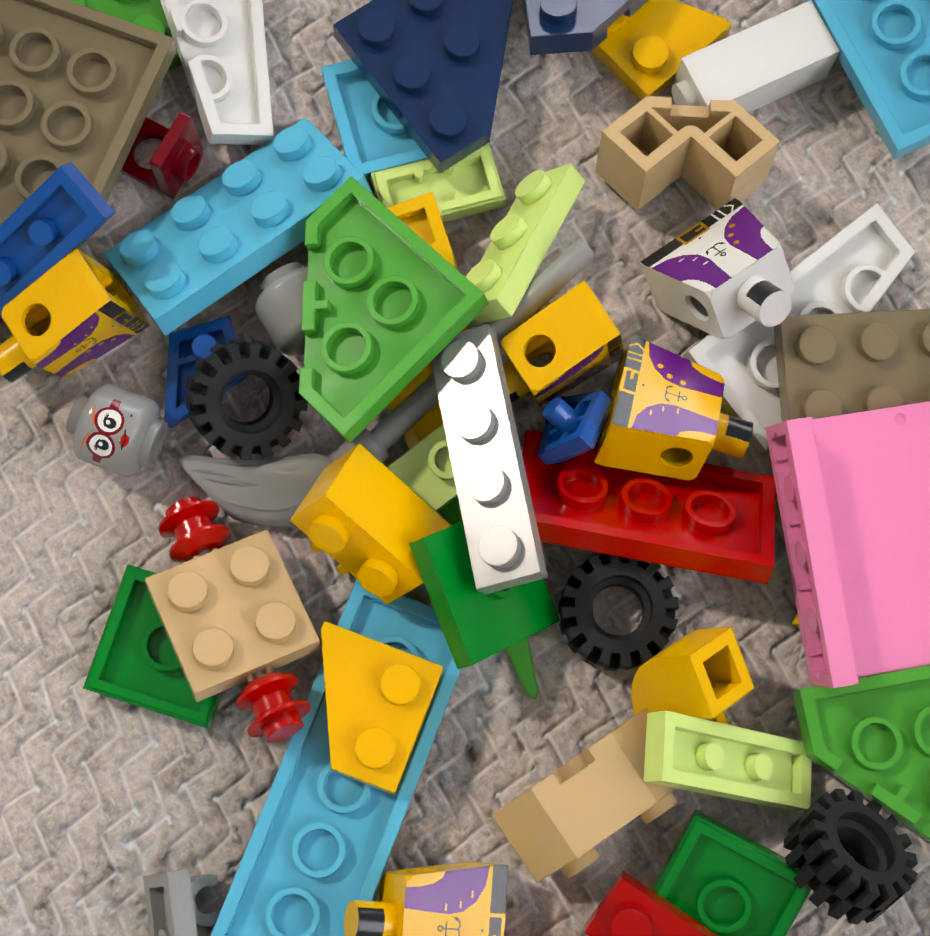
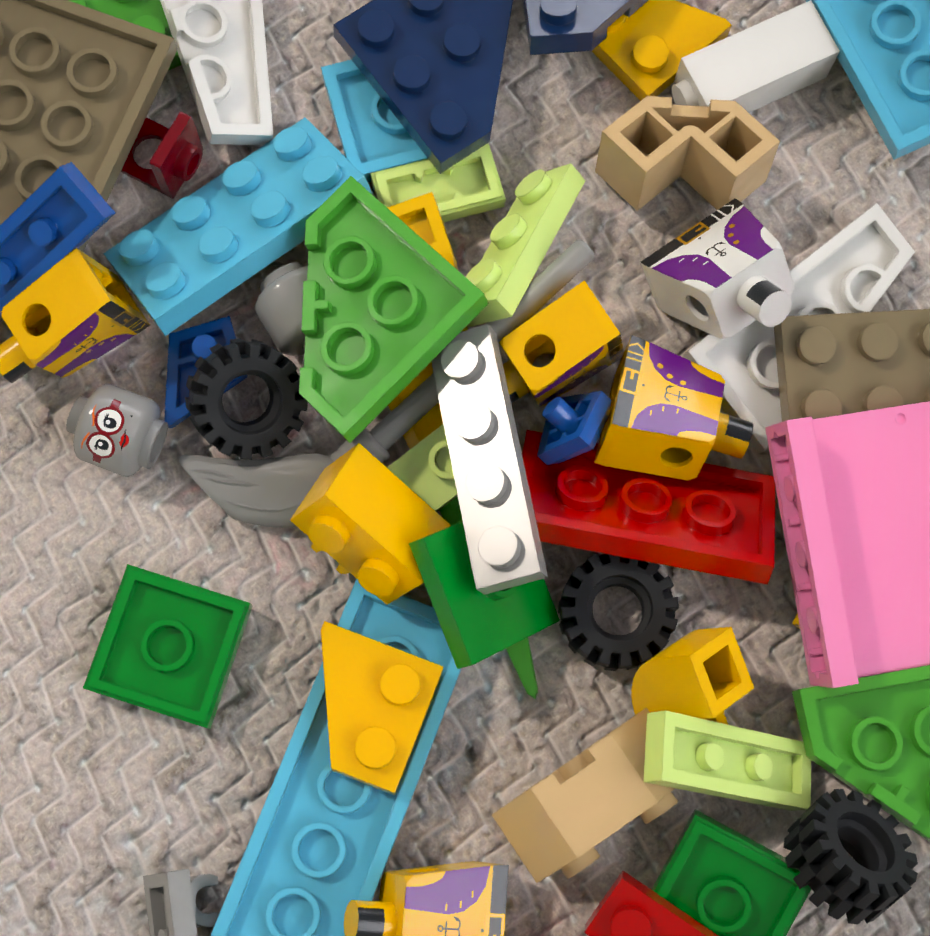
(233, 617): tan plate -> none

